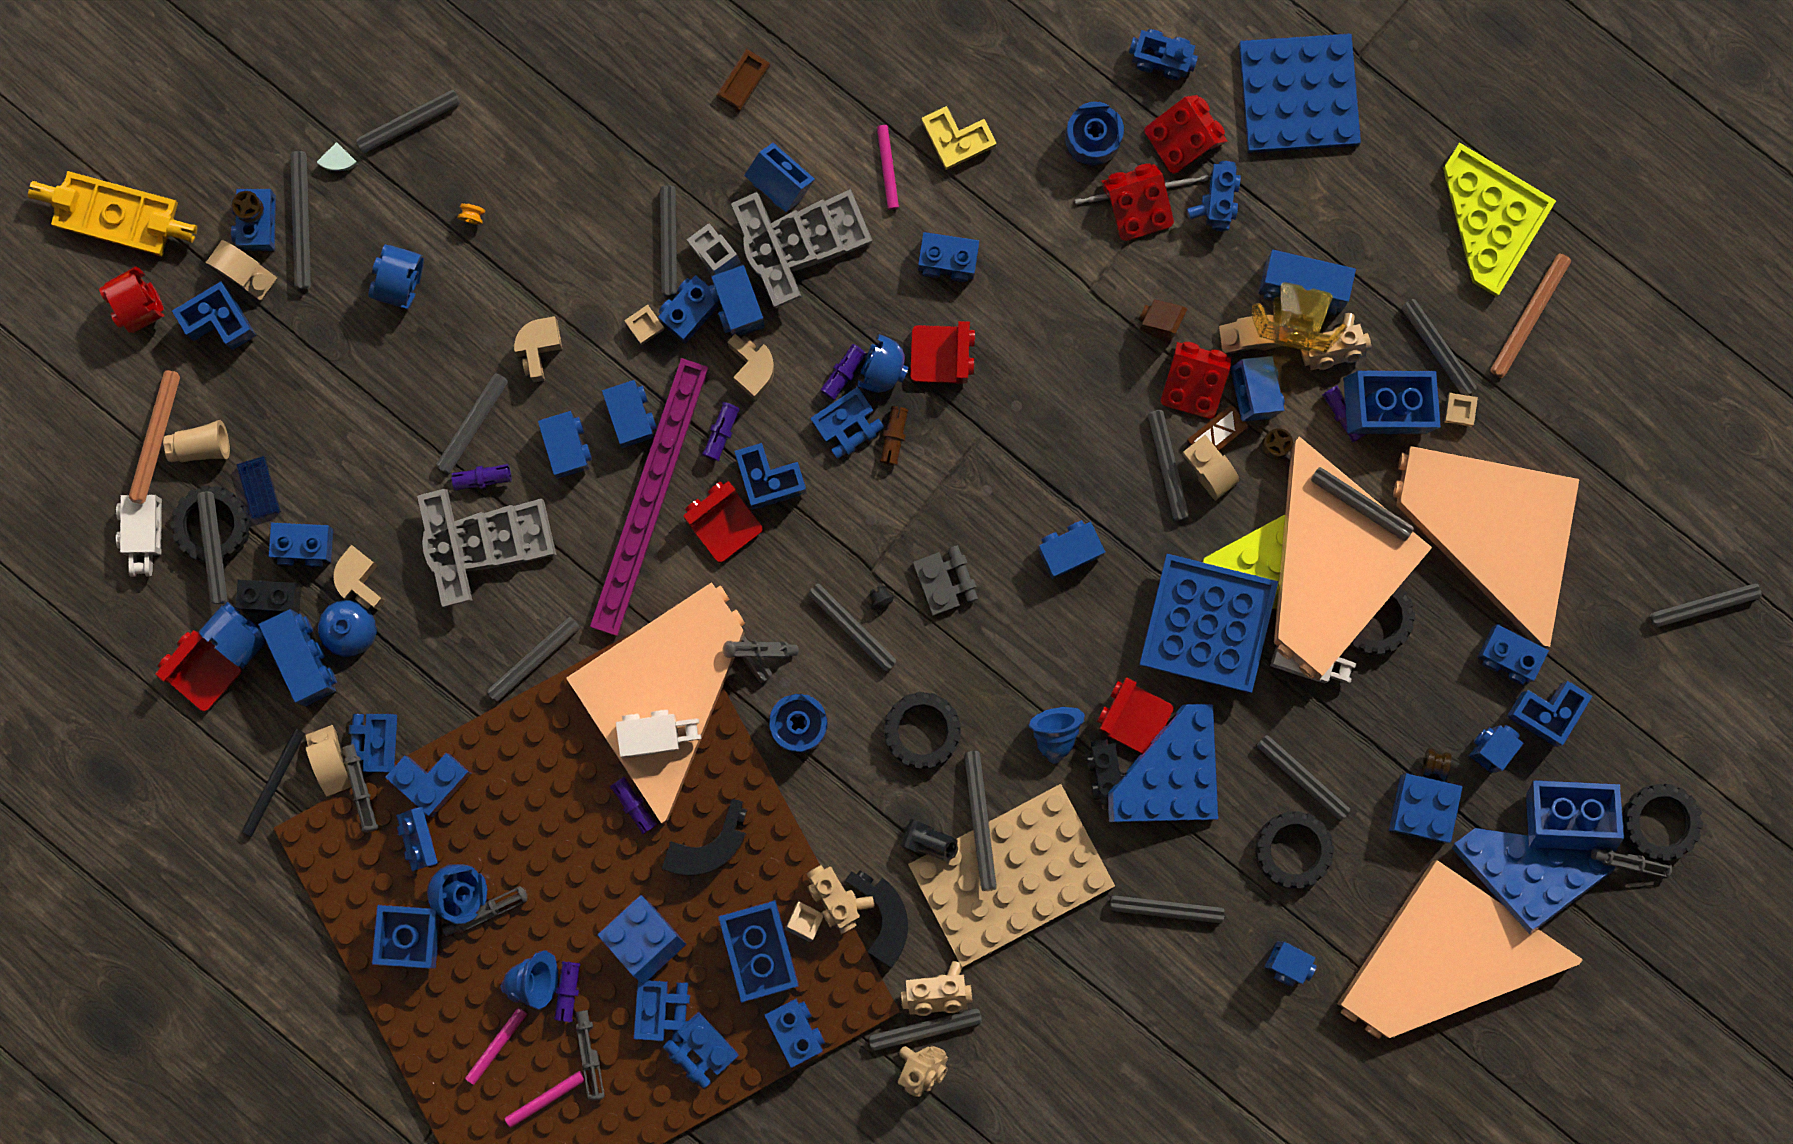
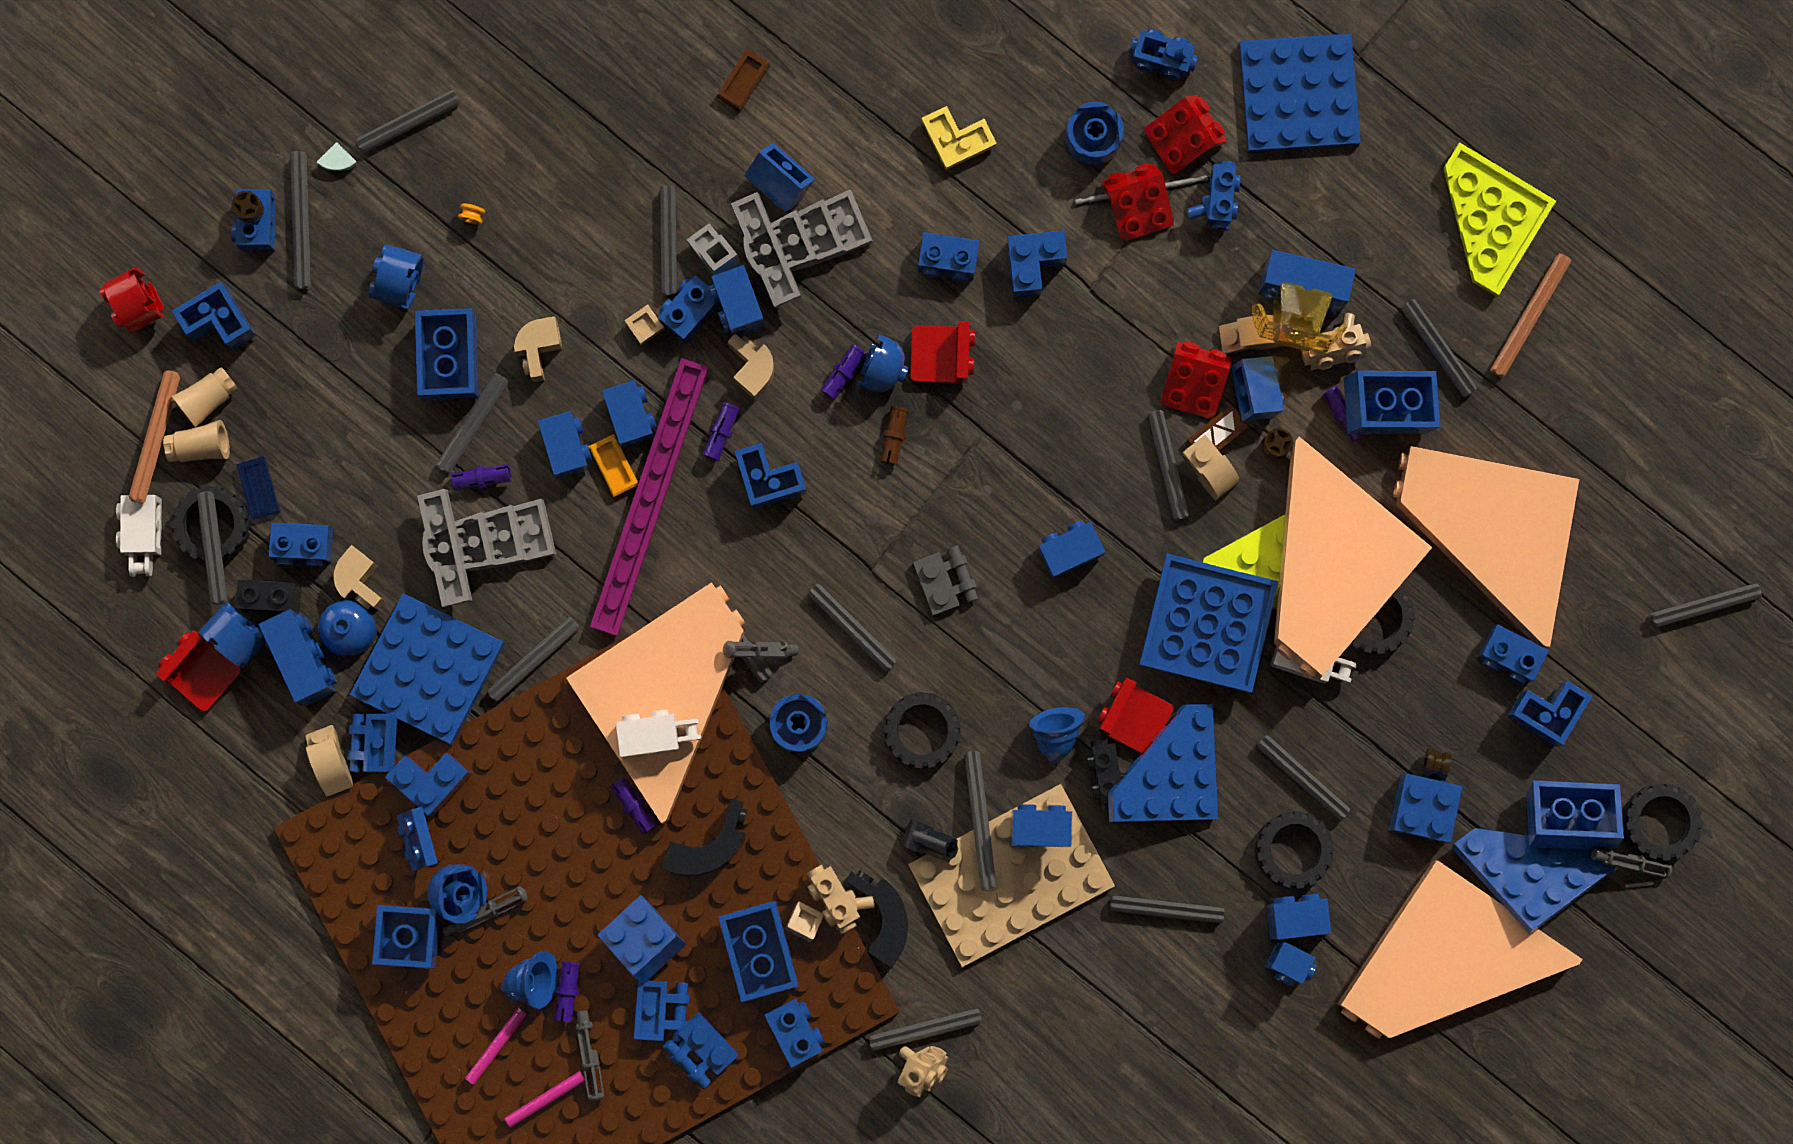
(113, 213): yellow plate -> none
(205, 396): none -> tan plant
(241, 269): tan brick -> none
(273, 782): black bar -> none
(359, 790): dark grey piece -> none
(427, 669): none -> blue plate
(446, 354): none -> blue brick
(613, 465): none -> light orange tile
(722, 521): red bracket -> none
(841, 416): blue plate -> none
(881, 598): black piece -> none
(887, 166): dark pink bar -> none
(937, 993): tan brick -> none
(1030, 253): none -> blue brick
(1041, 827): none -> blue brick
(1162, 319): reddish brown slope -> none
(1298, 918): none -> blue brick
(1362, 504): dark grey axle -> none
(1460, 409): tan plate -> none
(1495, 748): blue brick -> none

